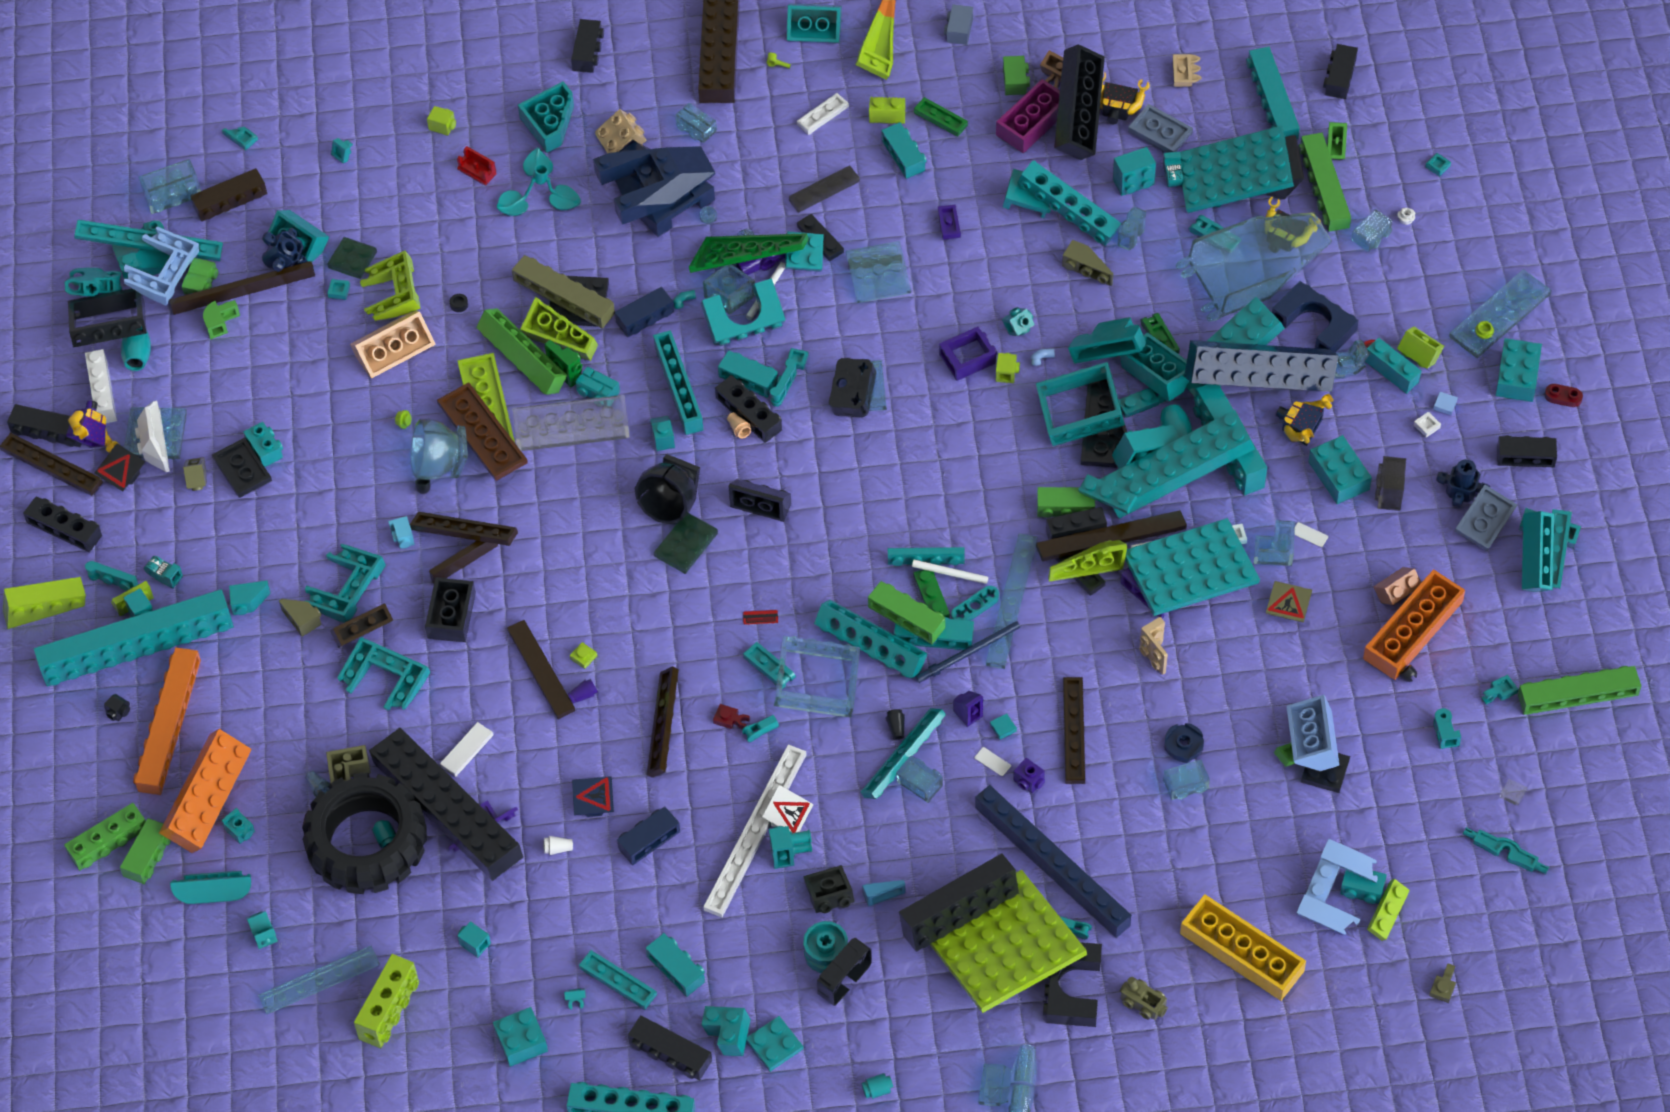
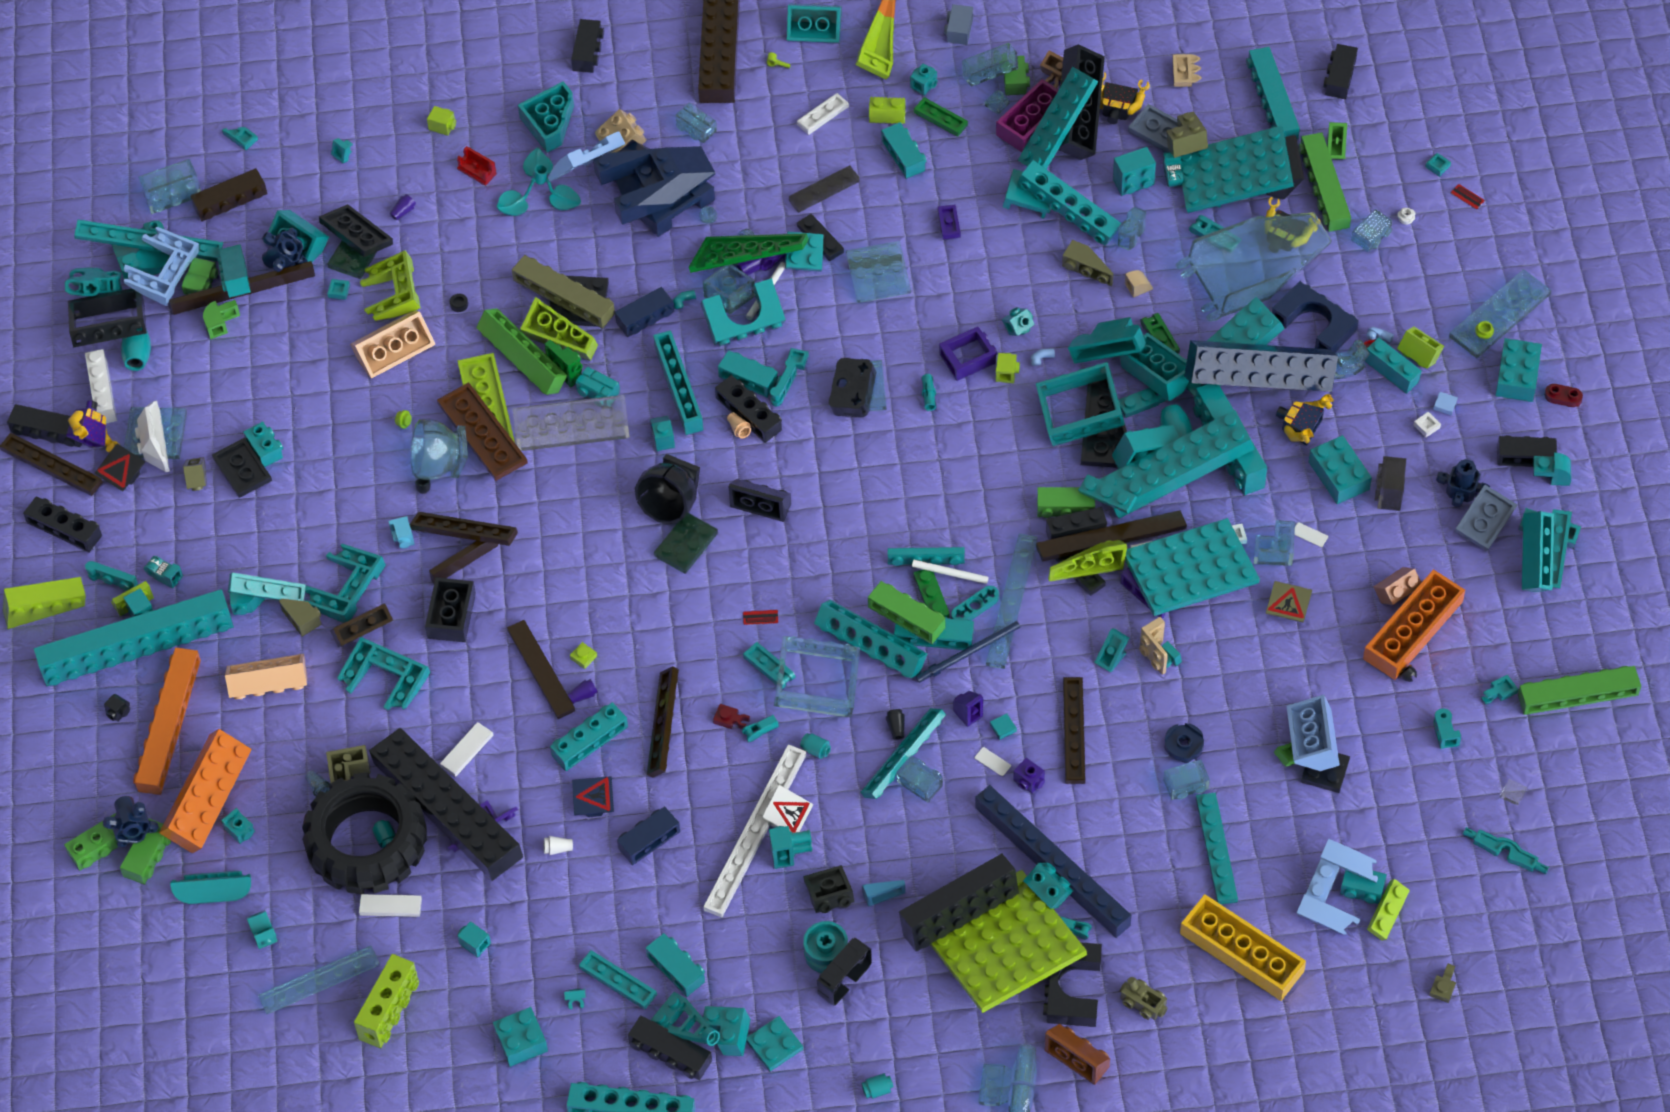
(130, 822): none -> dark blue piece
(233, 271): none -> teal brick
(265, 587): none -> plate
(266, 676): none -> light nougat slope
(356, 230): none -> black plate
(390, 905): none -> white tile
(402, 207): none -> dark purple cone
(586, 157): none -> light blue wedge
(588, 736): none -> teal brick
(671, 1011): none -> teal plate
(815, 745): none -> teal brick
(923, 79): none -> teal brick
(928, 392): none -> teal pin
(990, 64): none -> clear light blue brick
(997, 102): none -> clear light blue tile
(1048, 885): none -> teal brick
(1058, 118): none -> teal plate
(1076, 1053): none -> dark orange slope
(1112, 650): none -> teal slope
(1137, 283): none -> tan brick
(1173, 655): none -> teal tile
(1188, 136): none -> olive brick
(1216, 848): none -> teal plate
(1374, 332): none -> light blue arm
(1467, 196): none -> sticker
(1555, 467): none -> teal brick

